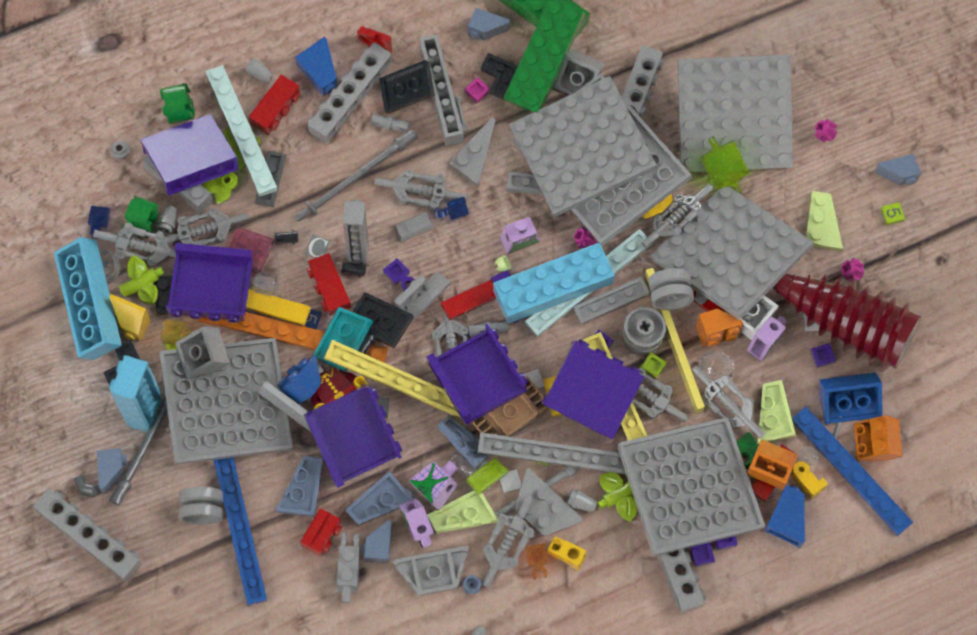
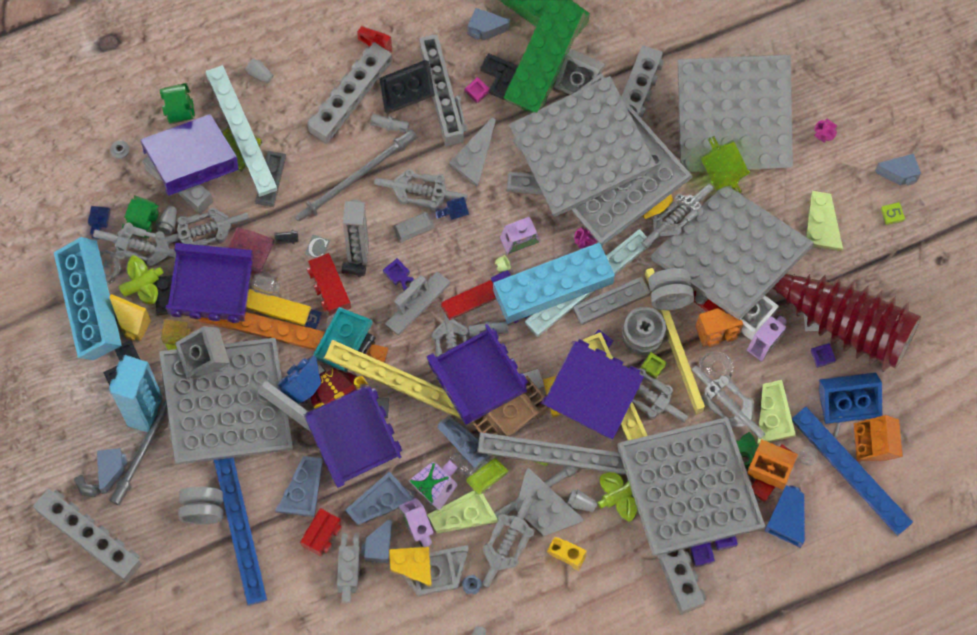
(220, 188): lime plate -> none
(275, 105): red brick -> none
(318, 66): blue slope -> none
(388, 320): black plate -> none
(412, 563): none -> yellow wing
(510, 481): white sticker -> none
(537, 557): clear orange plate -> none
(806, 480): yellow leg -> none
(852, 270): dark pink gear -> none

